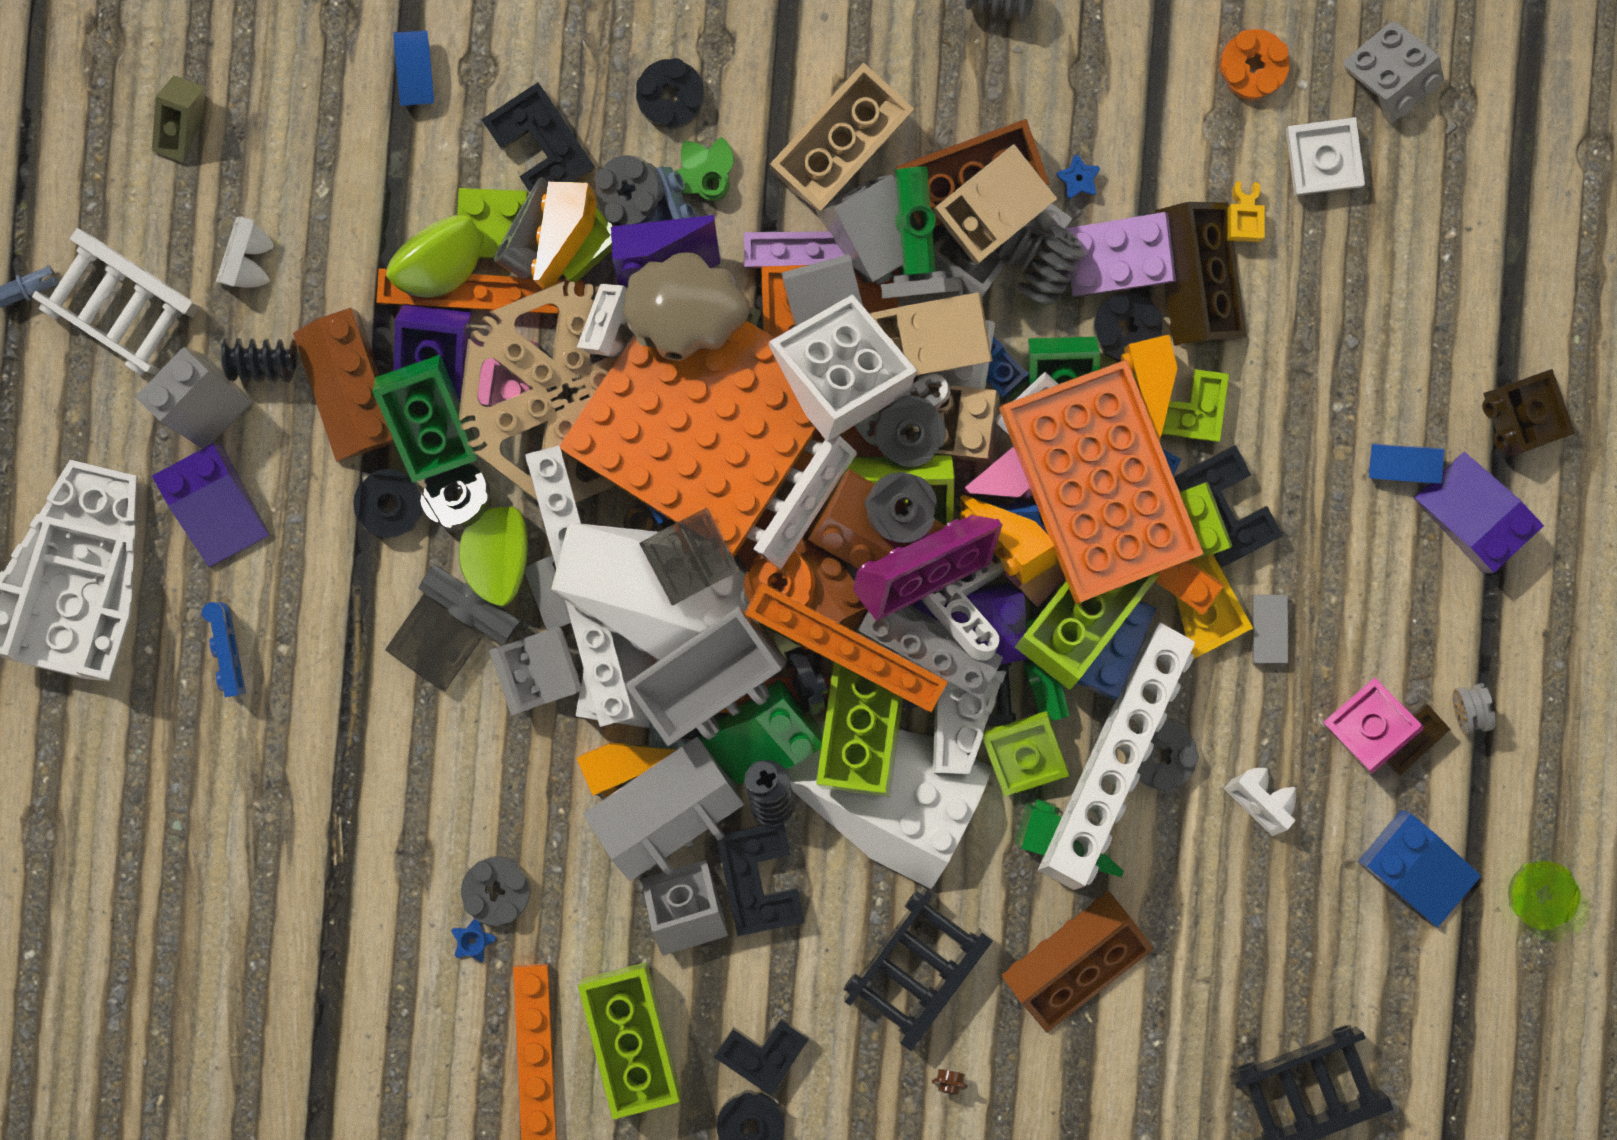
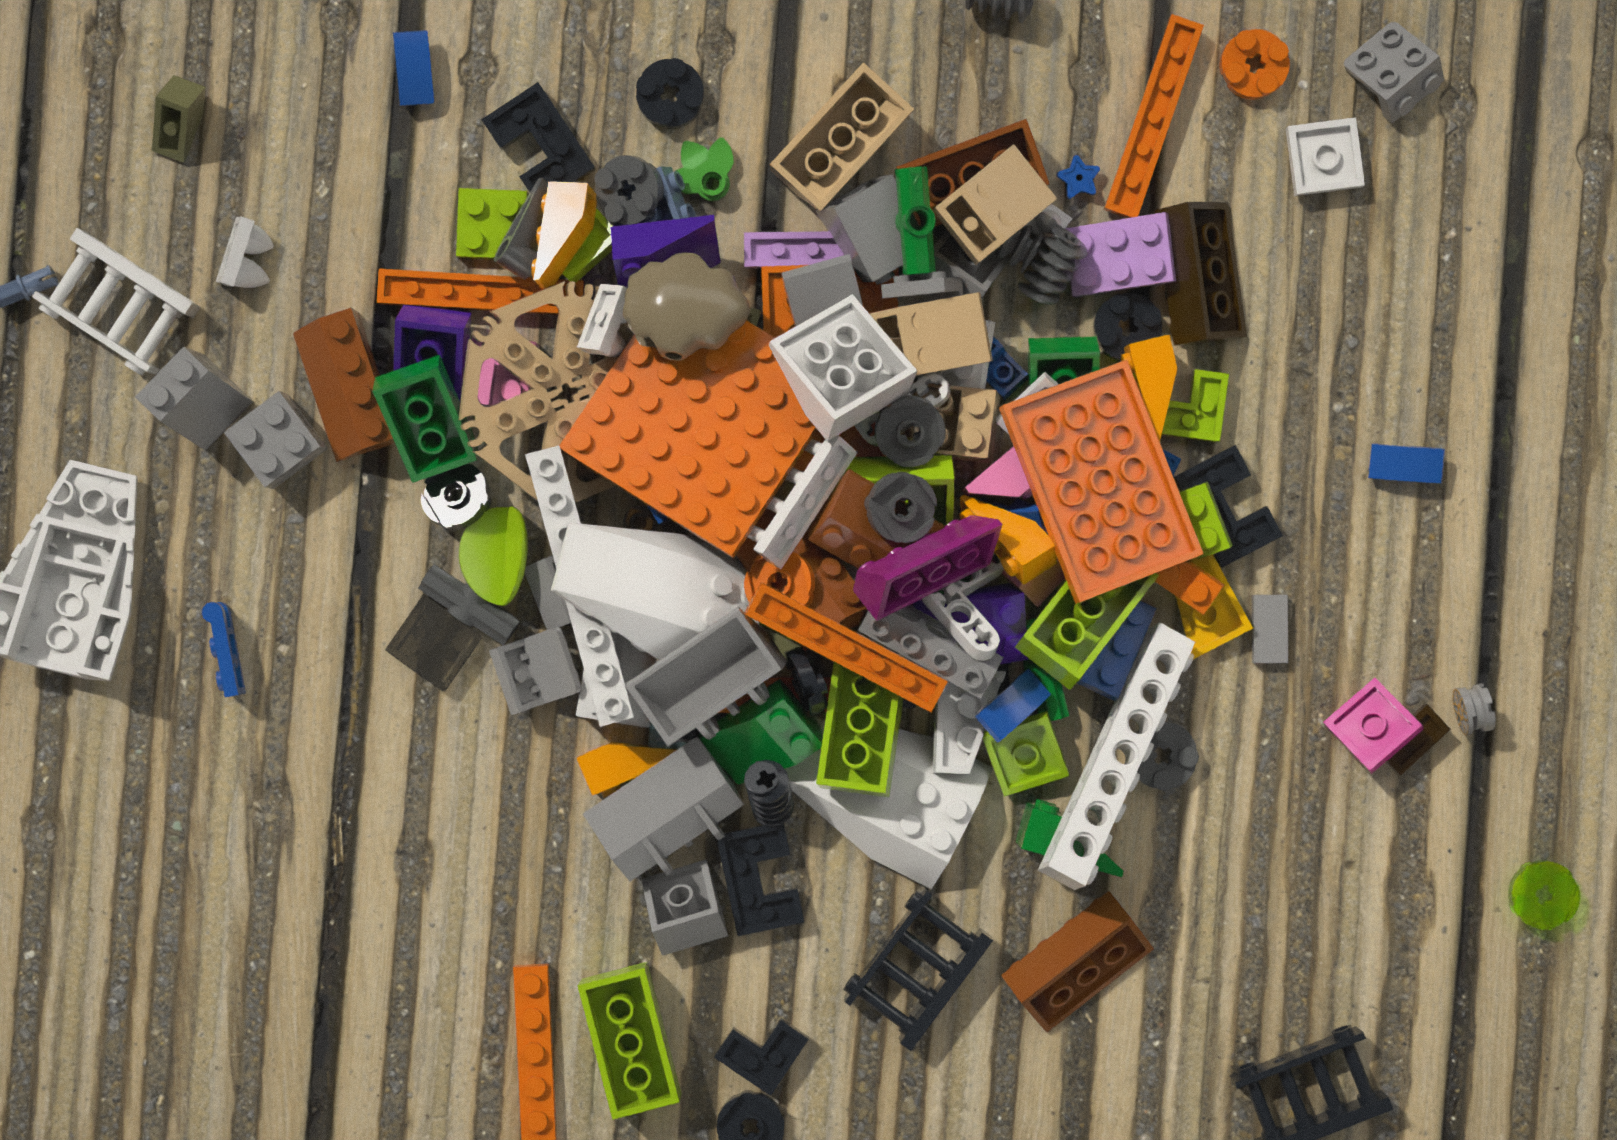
(211, 504): dark purple slope -> none
(259, 361): black piece -> none
(275, 440): none -> light grey brick
(374, 517): black plate -> none
(436, 258): lime piece -> none
(465, 947): blue plate -> none
(479, 901): dark grey plate -> none
(689, 556): clear smoke slope -> none
(950, 1081): reddish brown plate -> none
(1012, 705): none -> blue slope
(1153, 117): none -> orange plate
(1245, 218): yellow plate -> none
(1270, 811): white tile -> none
(1419, 867): blue slope -> none
(1478, 513): dark purple slope -> none
(1527, 413): dark brown plate -> none

